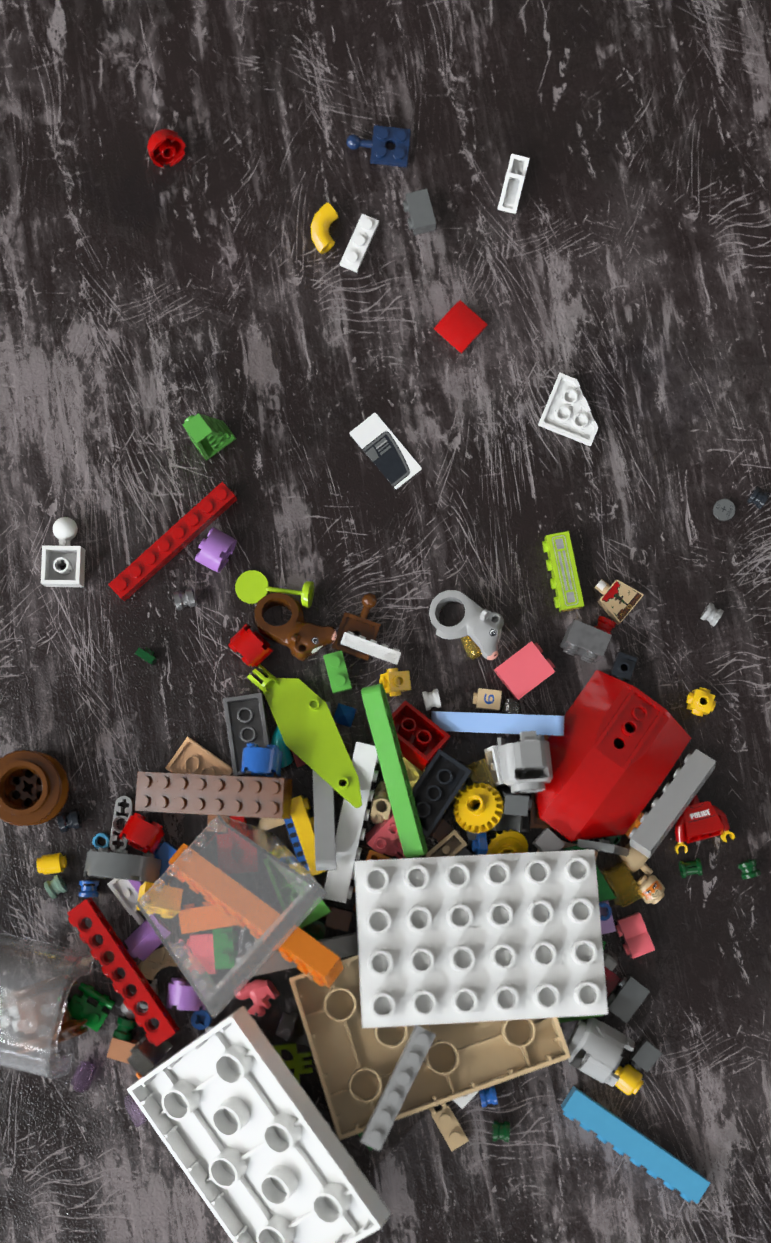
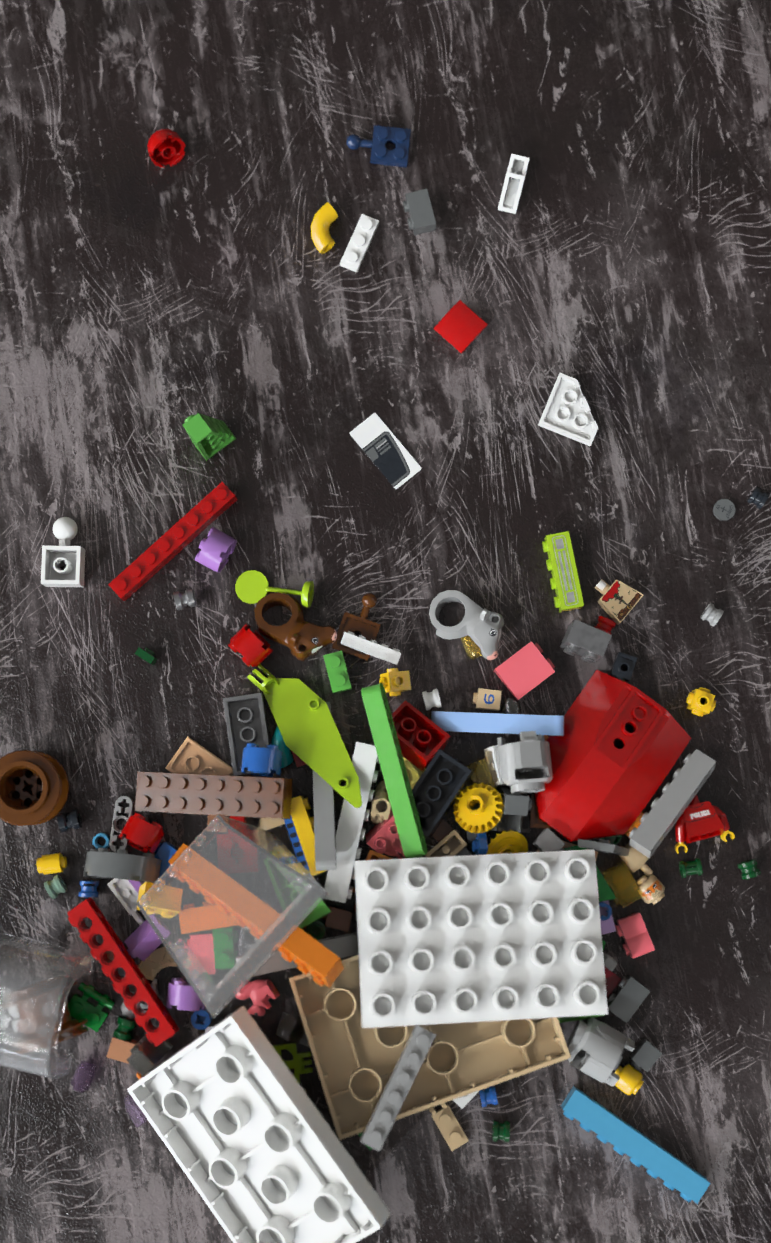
(344, 715): blue slope -> none

